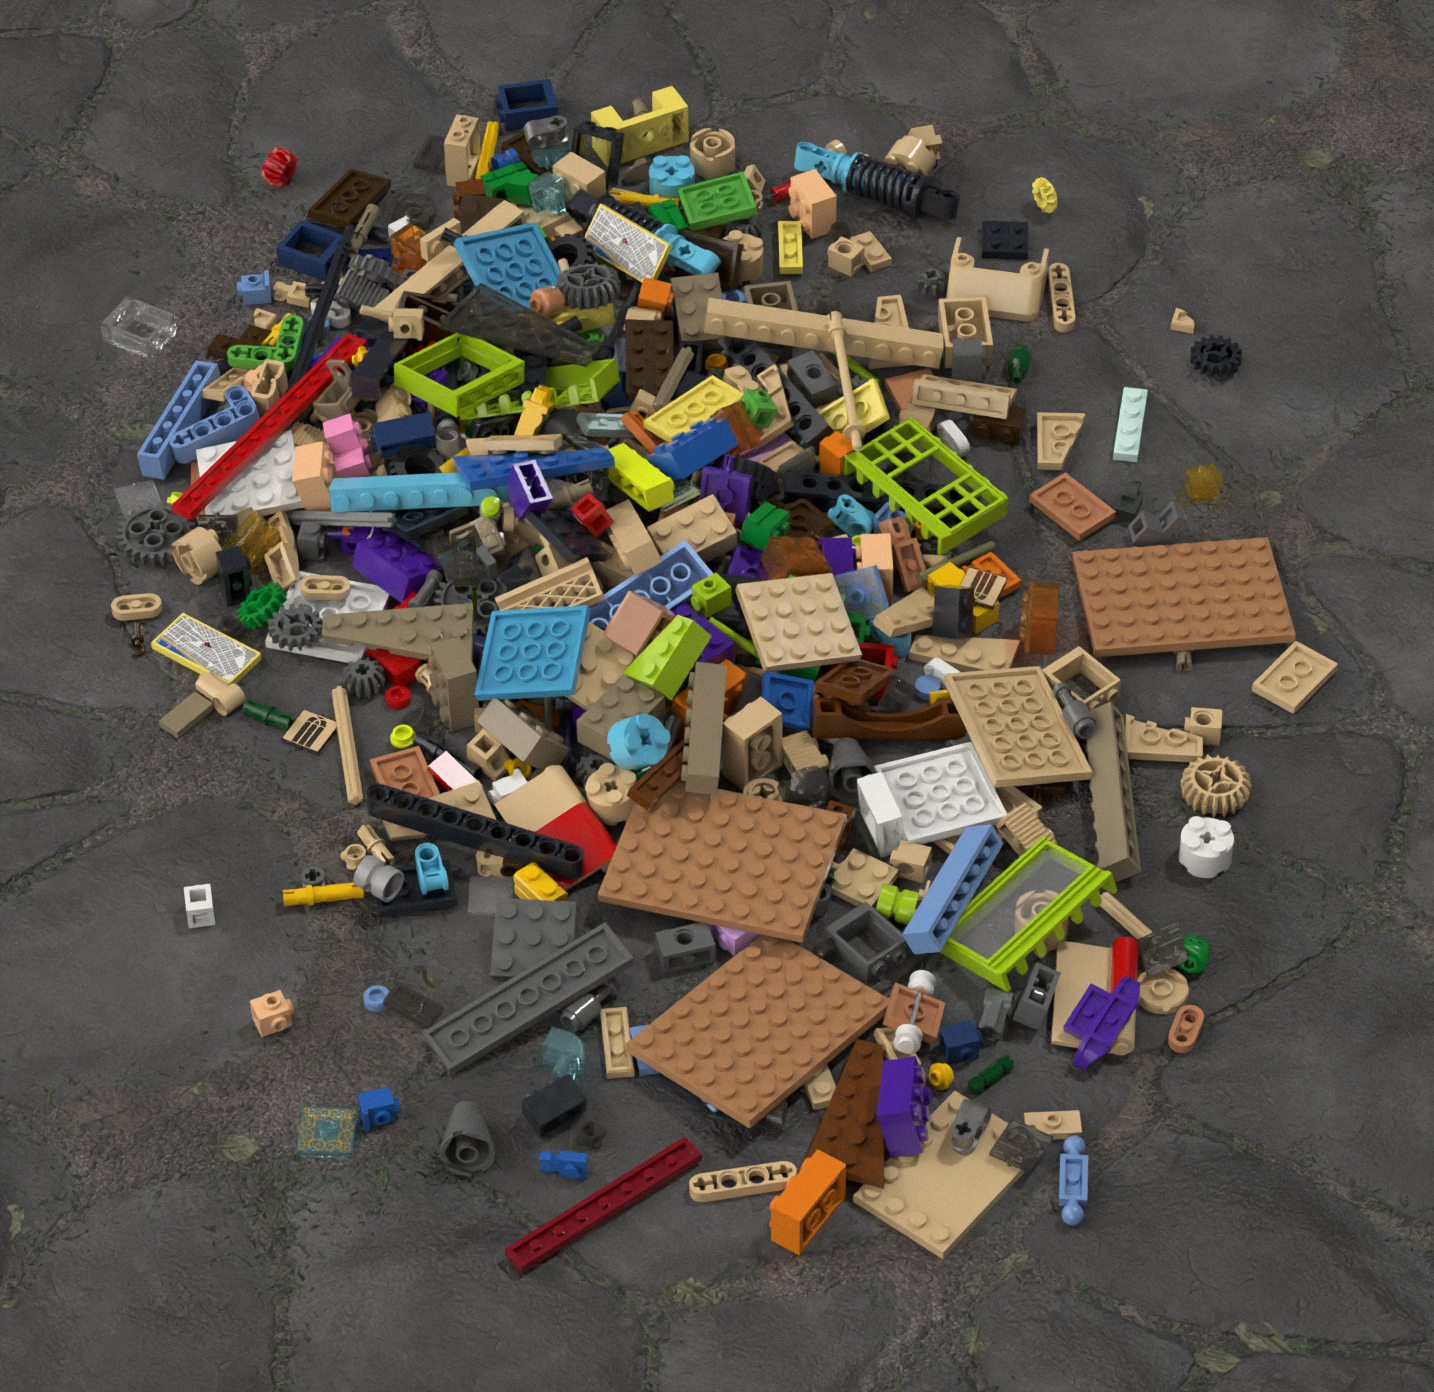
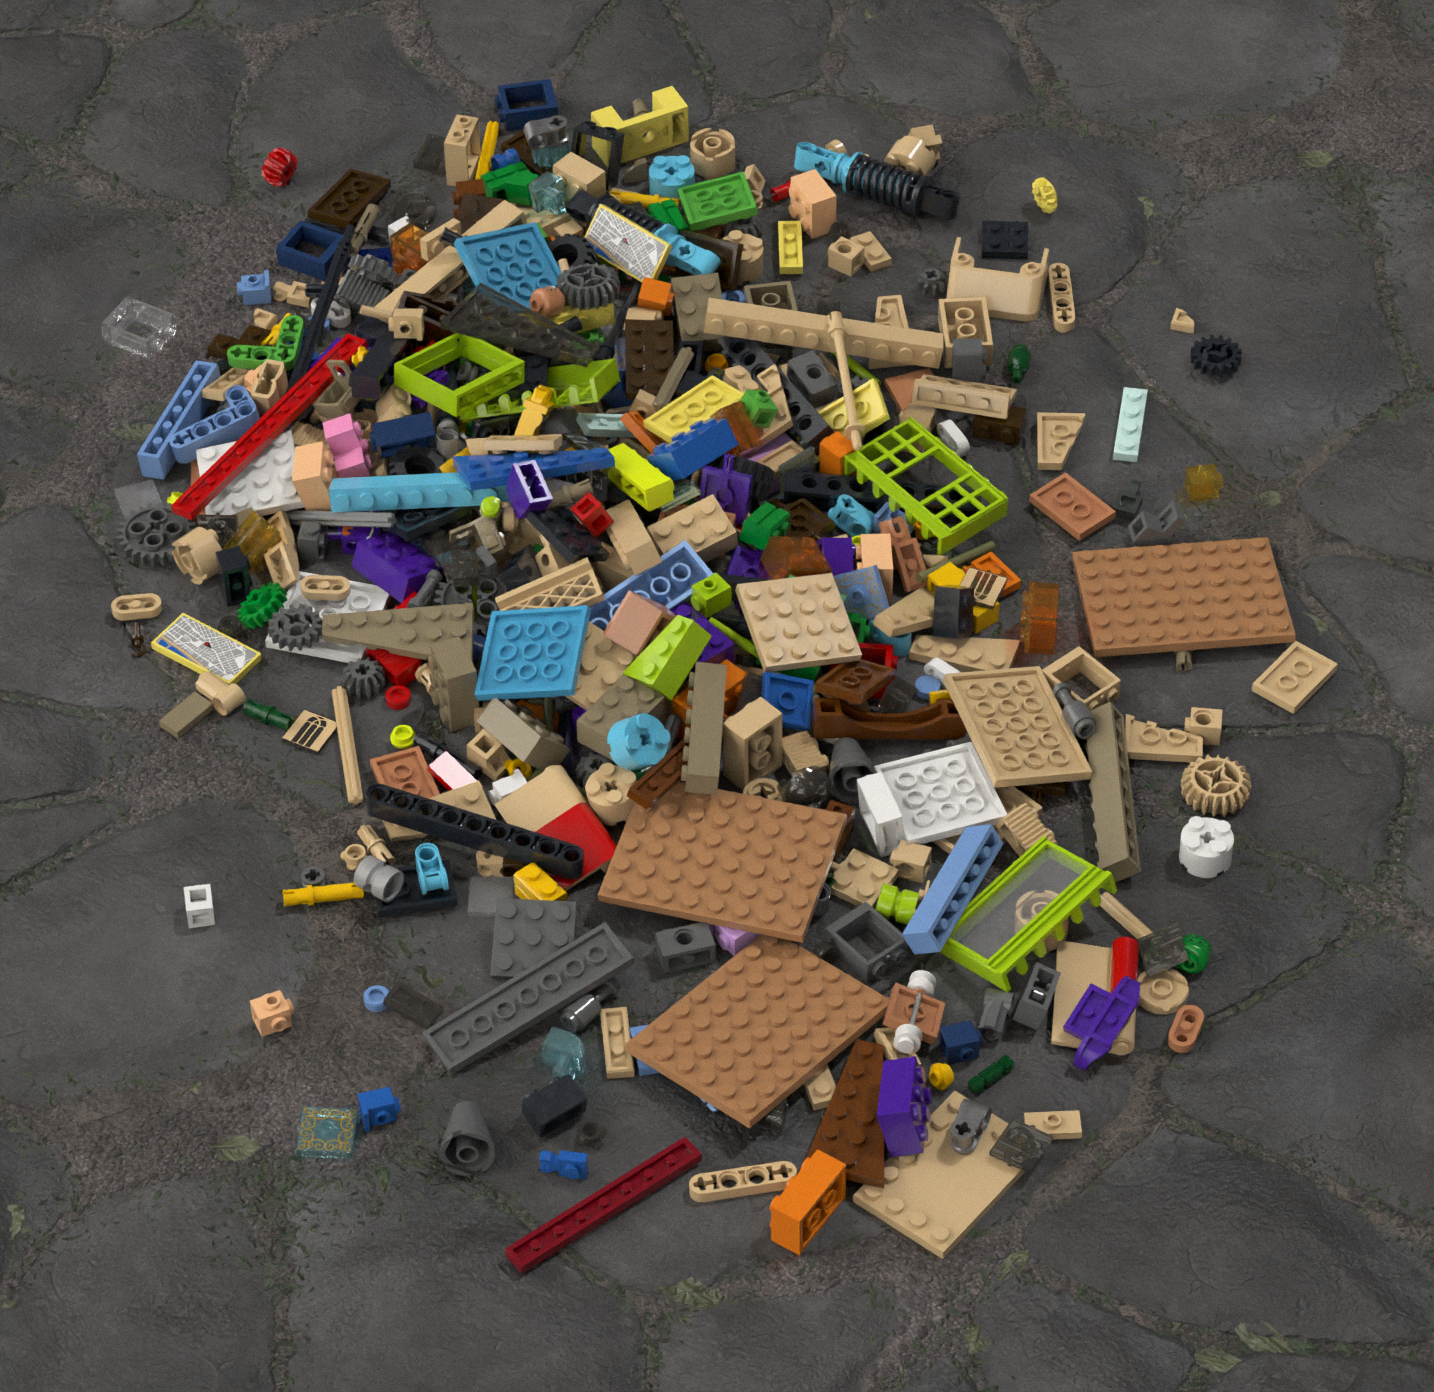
(1073, 1180): medium blue plate -> none

